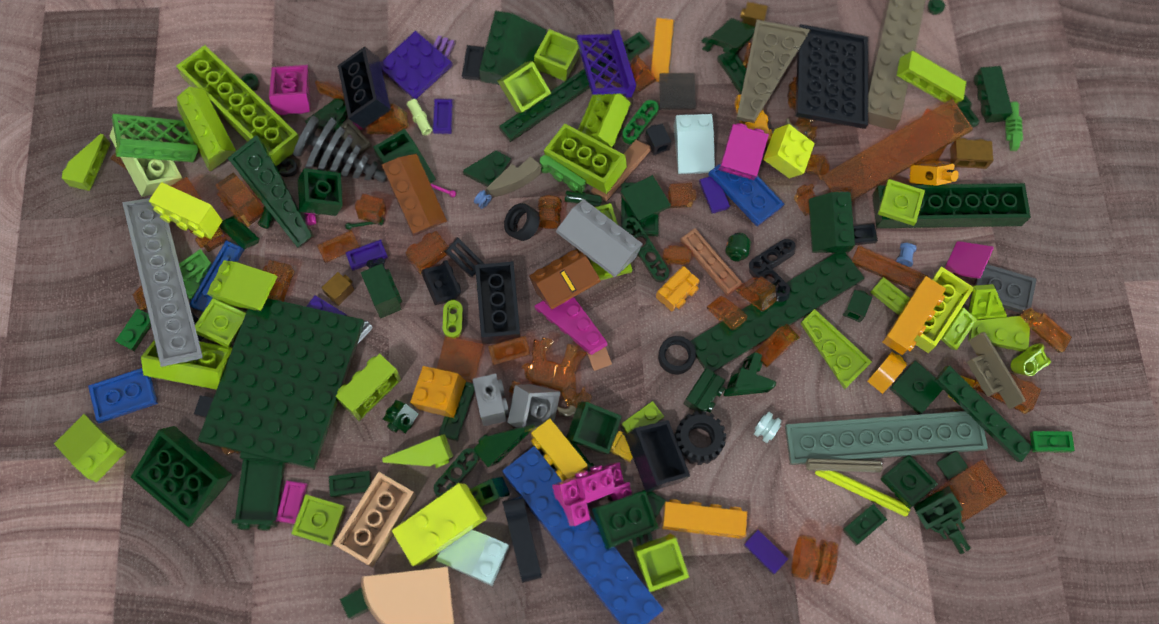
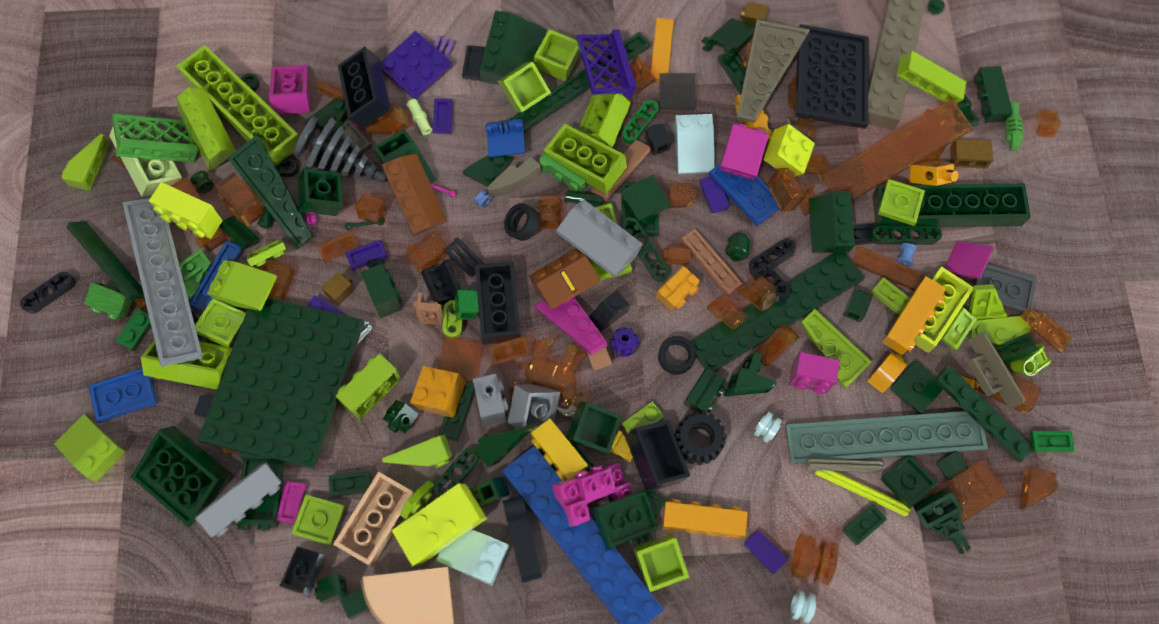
(56, 293): none -> black beam
(106, 260): none -> dark green tile
(107, 299): none -> bright green brick
(202, 182): none -> dark green wheel
(238, 499): none -> light grey slope
(260, 255): none -> lime plate
(302, 571): none -> black plate
(331, 588): none -> dark green slope
(414, 502): none -> lime plate
(428, 312): none -> nougat bracket
(466, 304): none -> green brick
(505, 137): none -> blue hinge
(609, 311): none -> black slope
(624, 348): none -> dark purple brick
(785, 189): none -> clear orange brick
(803, 606): none -> light aqua wheel
(814, 373): none -> dark pink brick
(906, 237): none -> dark green beam
(1016, 348): none -> dark green plate
(1036, 486): none -> clear orange slope
(1048, 123): none -> clear orange bracket

